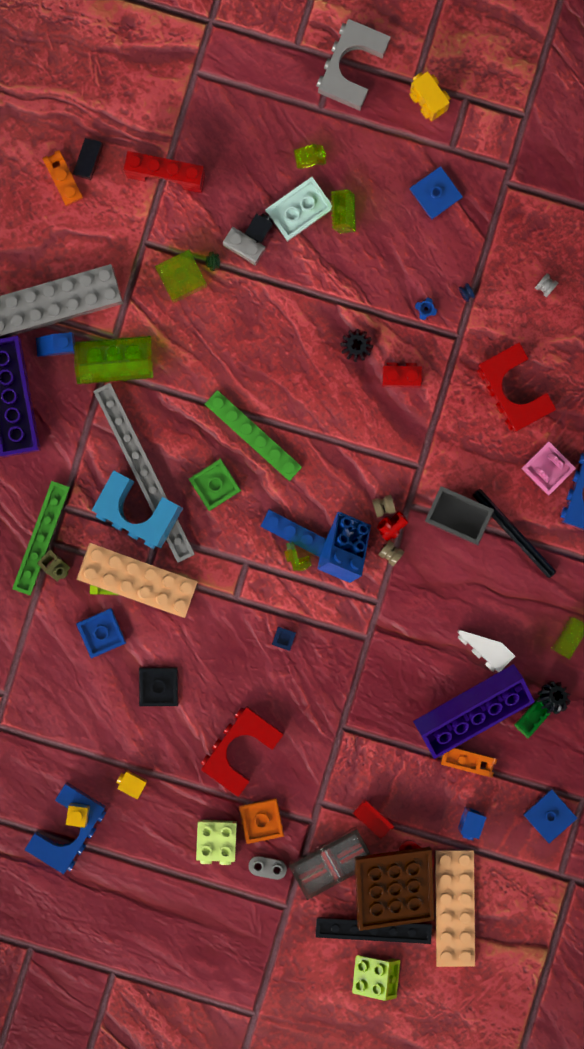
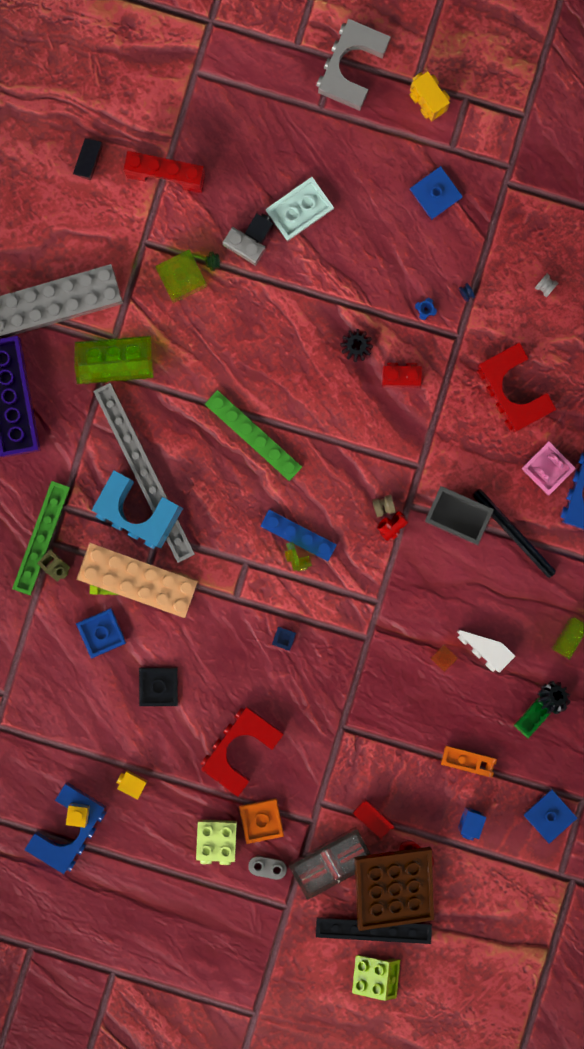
(55, 344): blue slope -> none
(63, 178): orange plate -> none
(214, 484): bright green plate -> none
(310, 156): clear neon green bracket -> none
(343, 211): clear neon green brick -> none
(345, 548): blue slope -> none
(391, 553): dark tan wheel -> none
(444, 658): none -> clear orange plate
(455, 908): light nougat plate -> none
(474, 711): dark purple brick -> none

